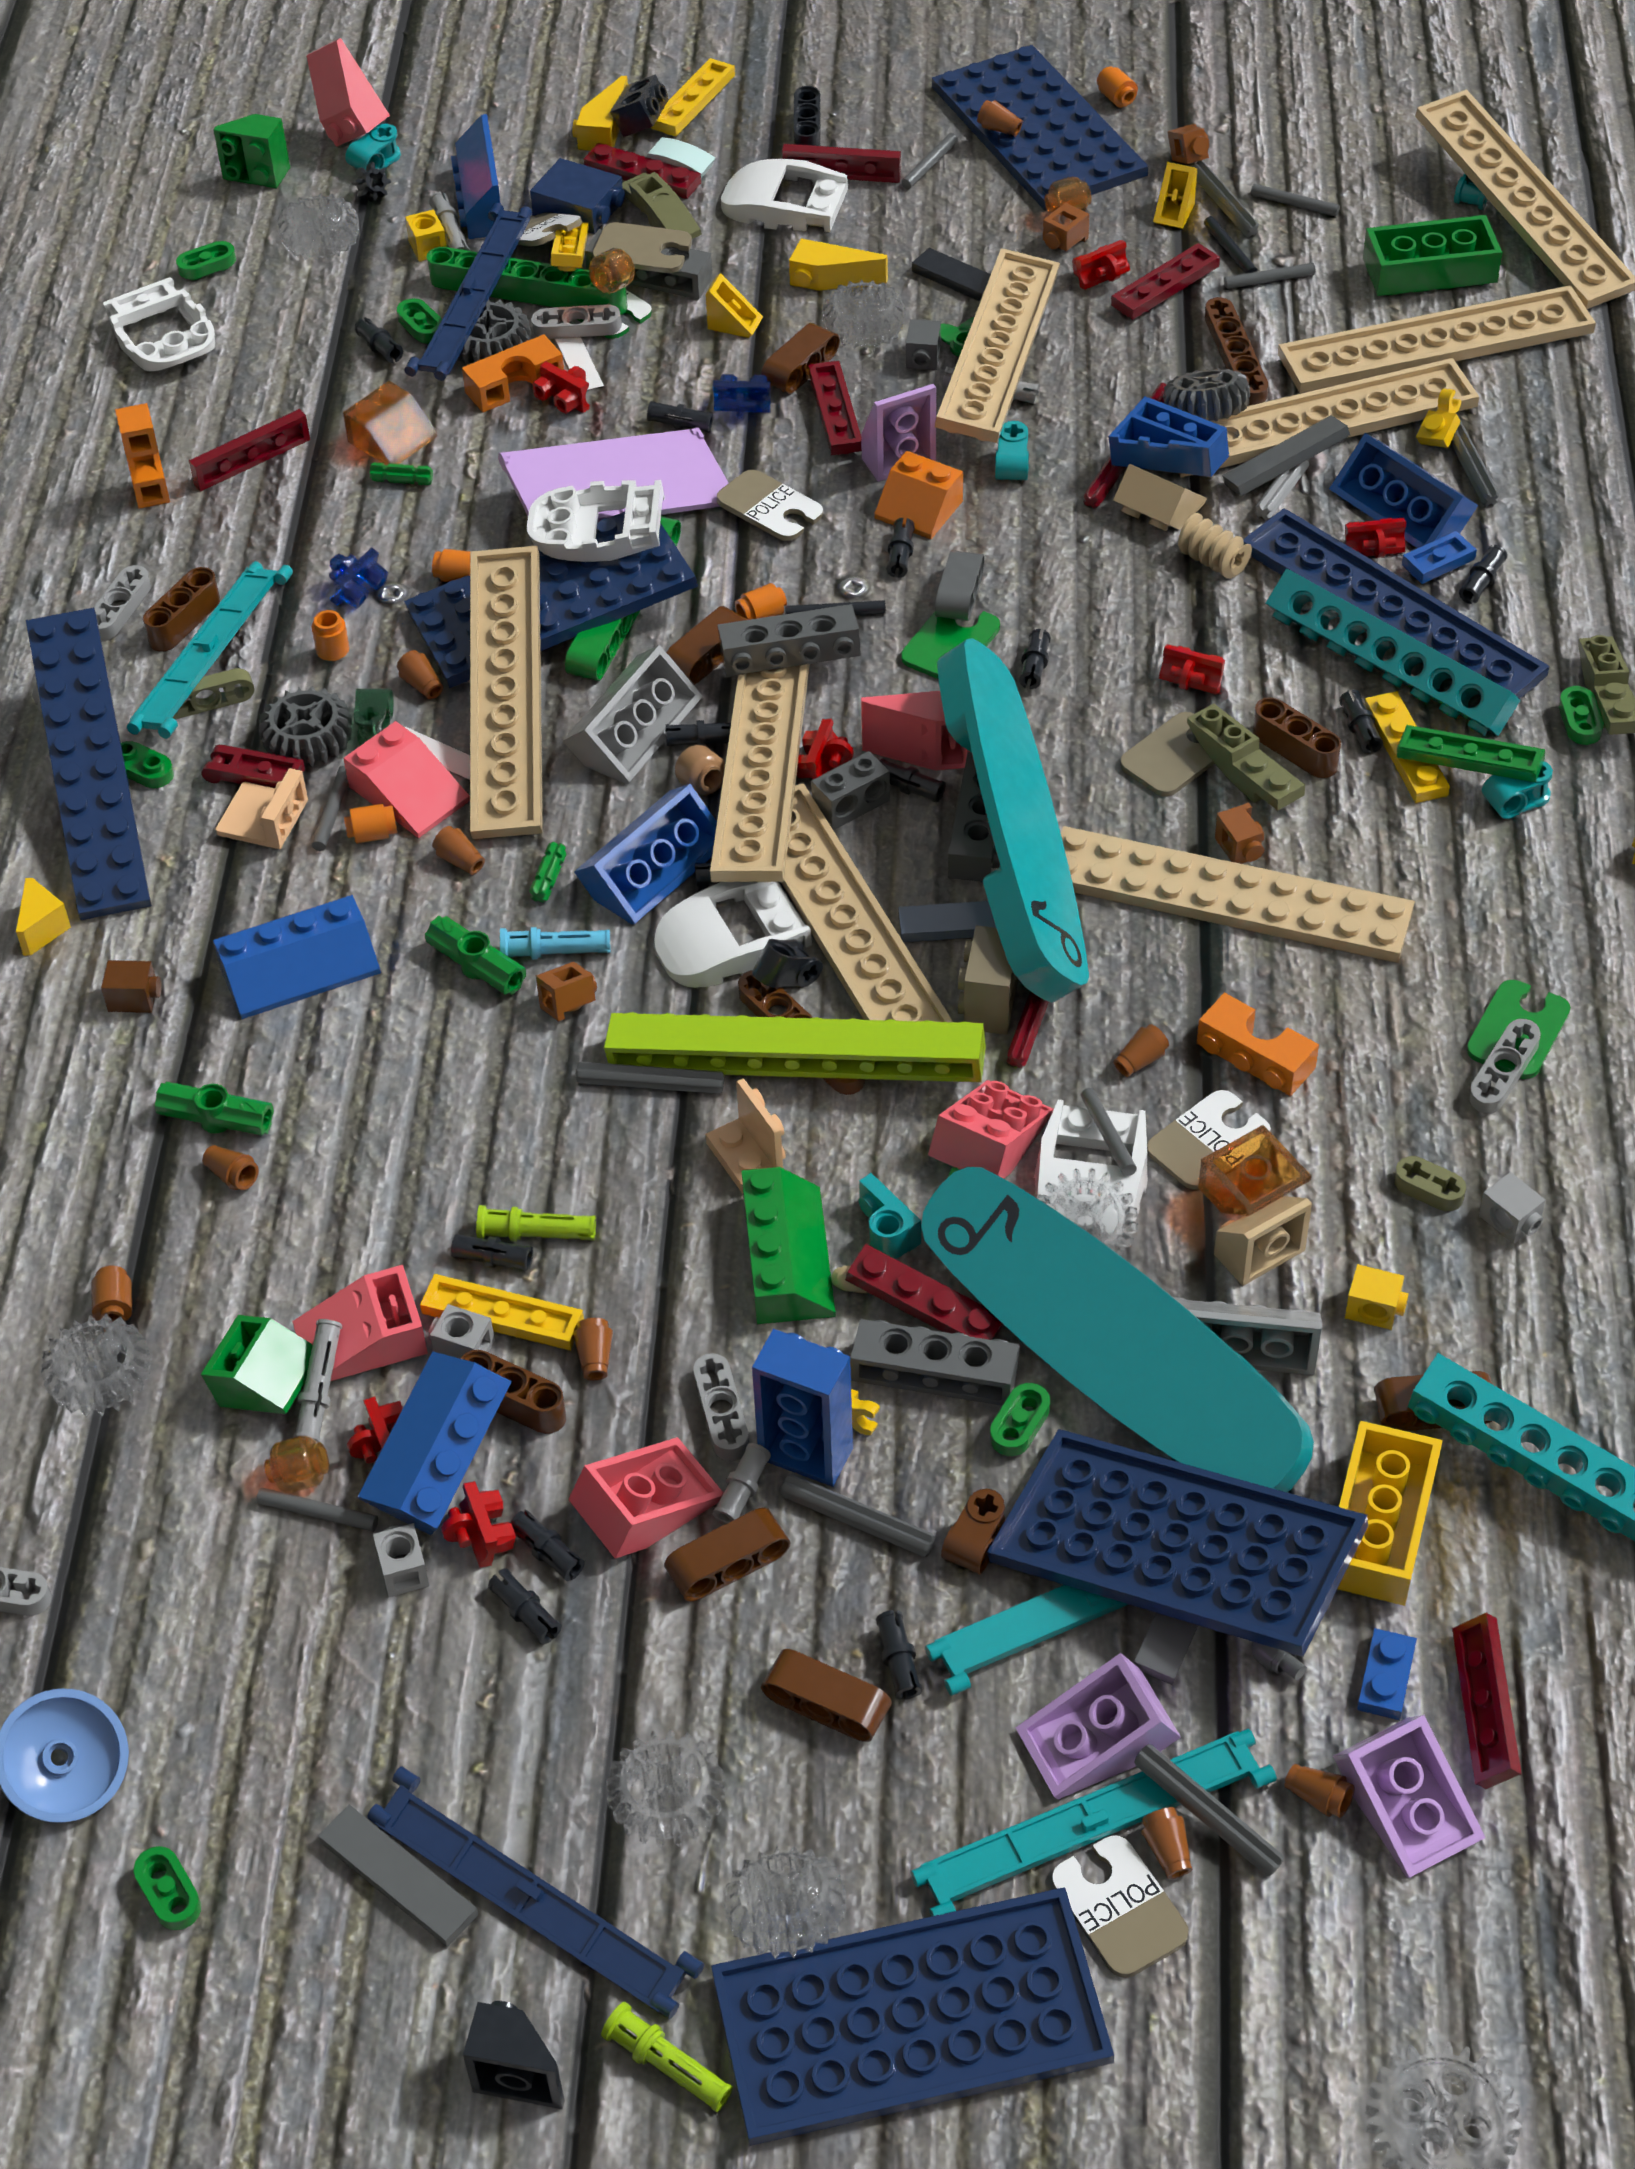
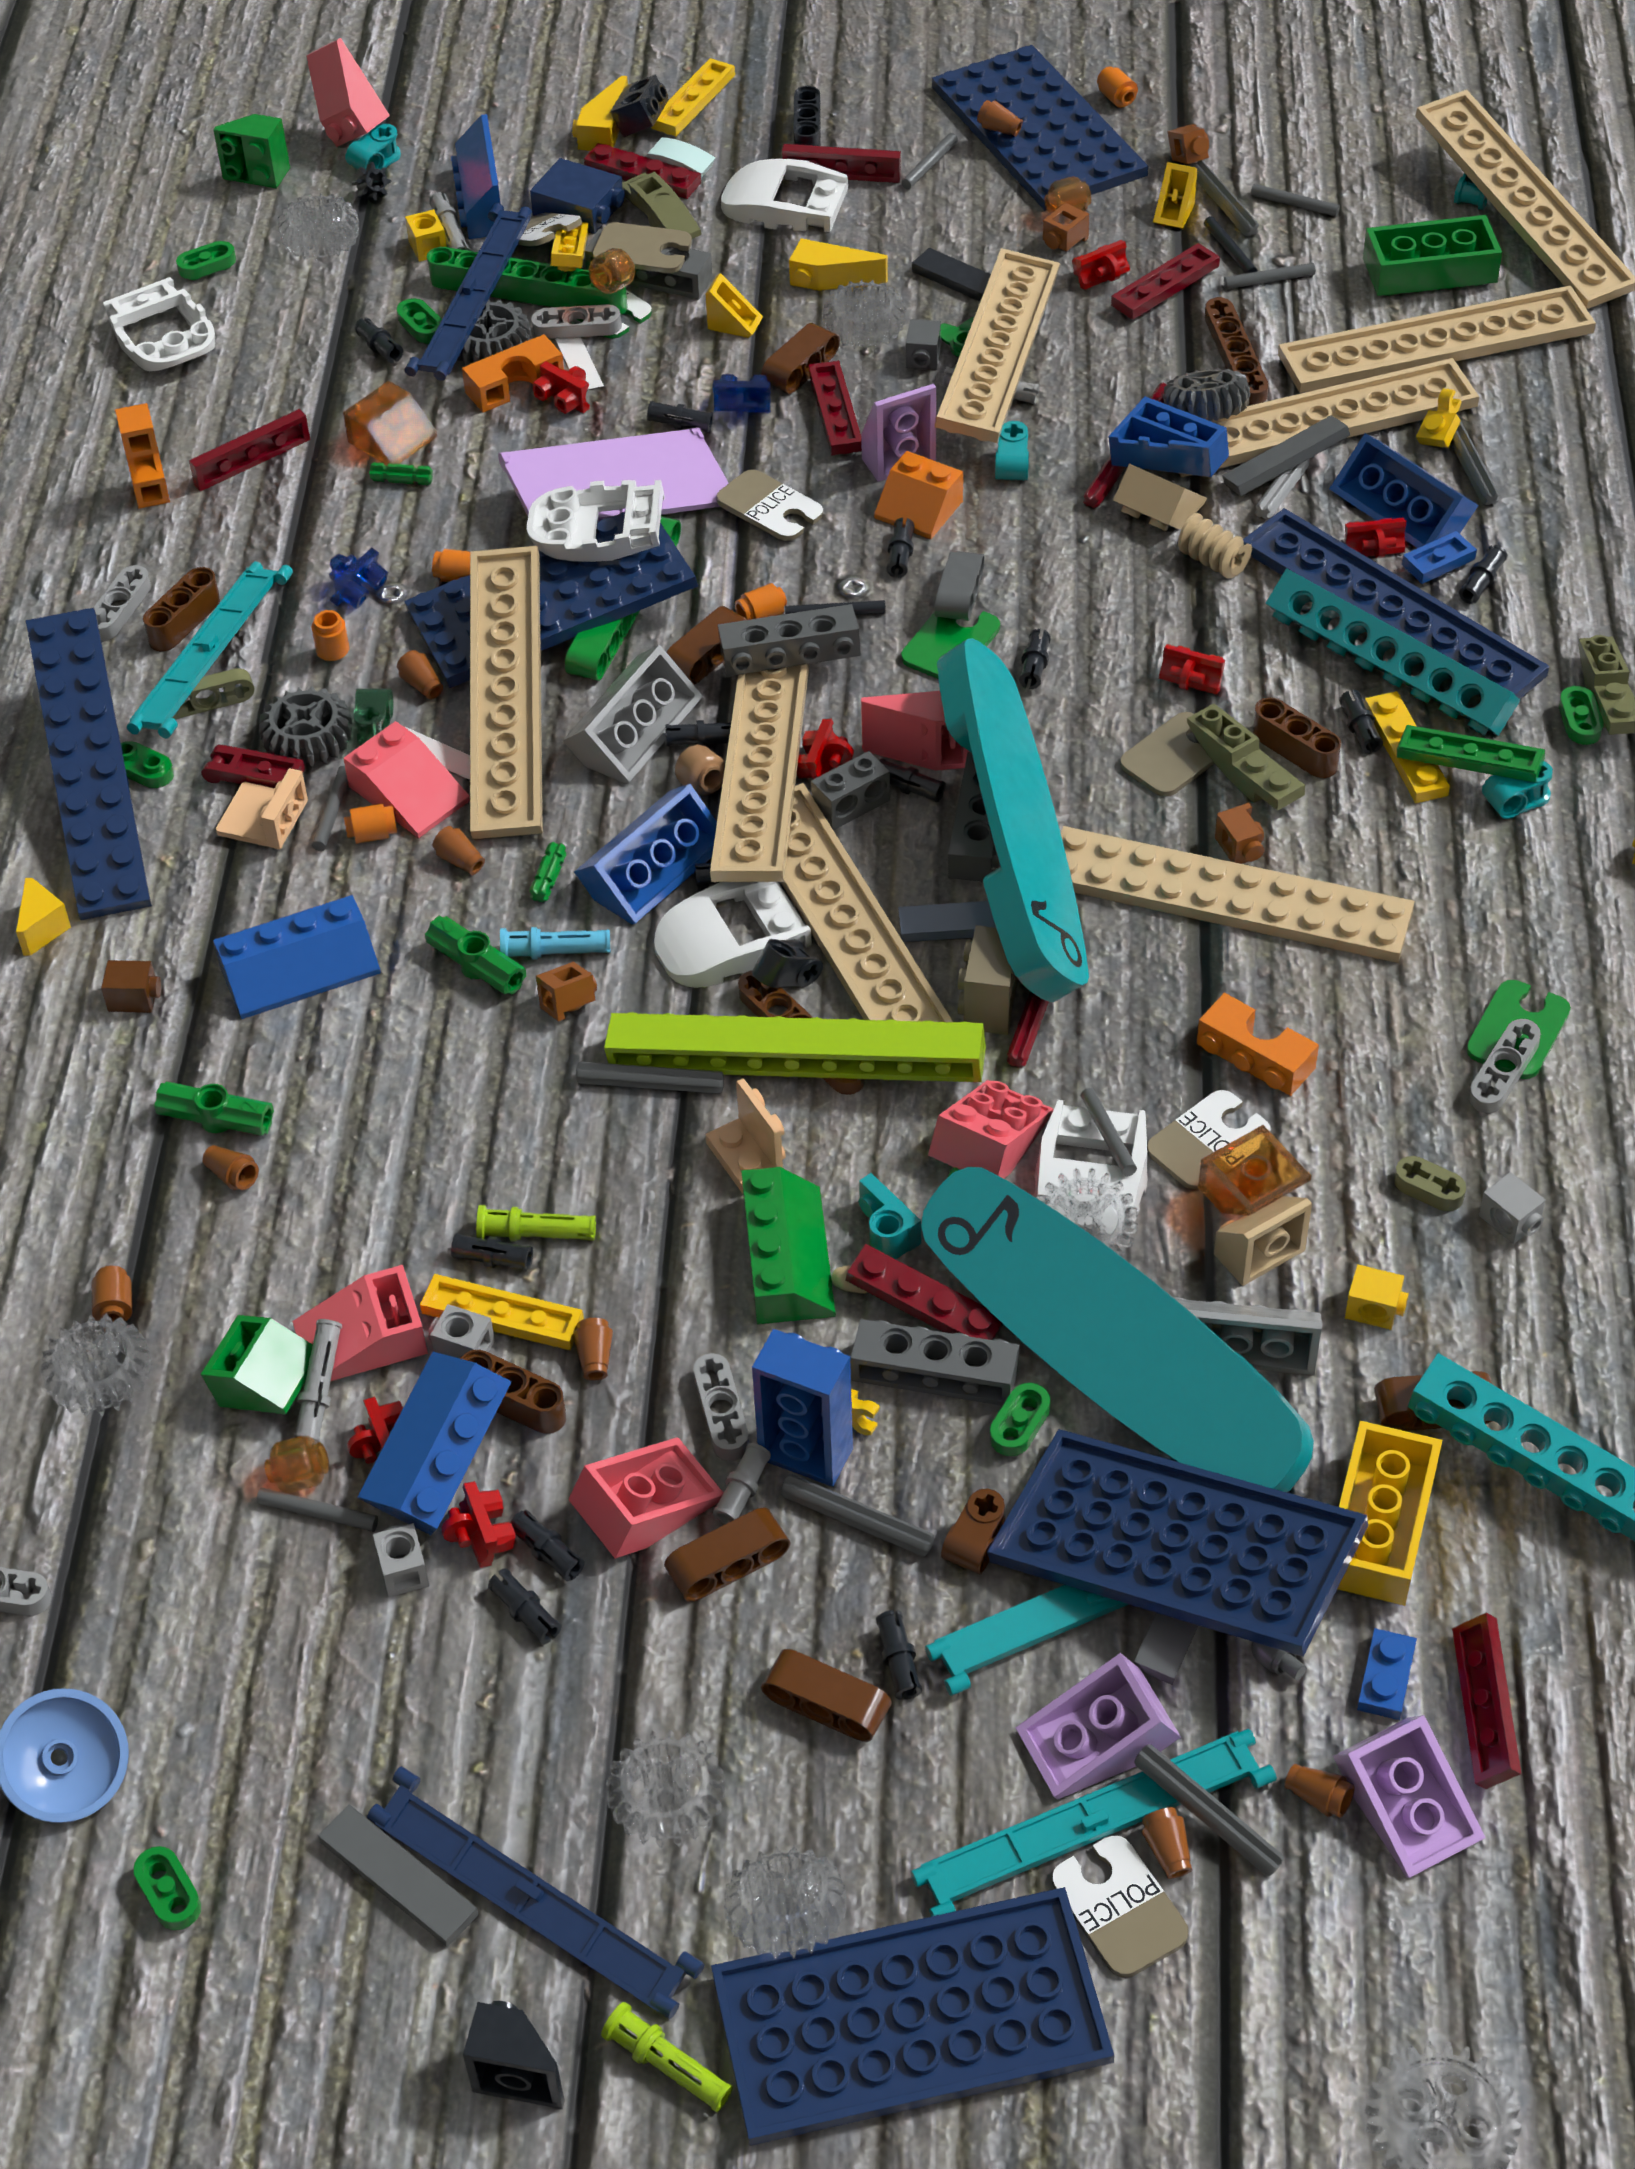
(1142, 1049): dark orange cone -> none

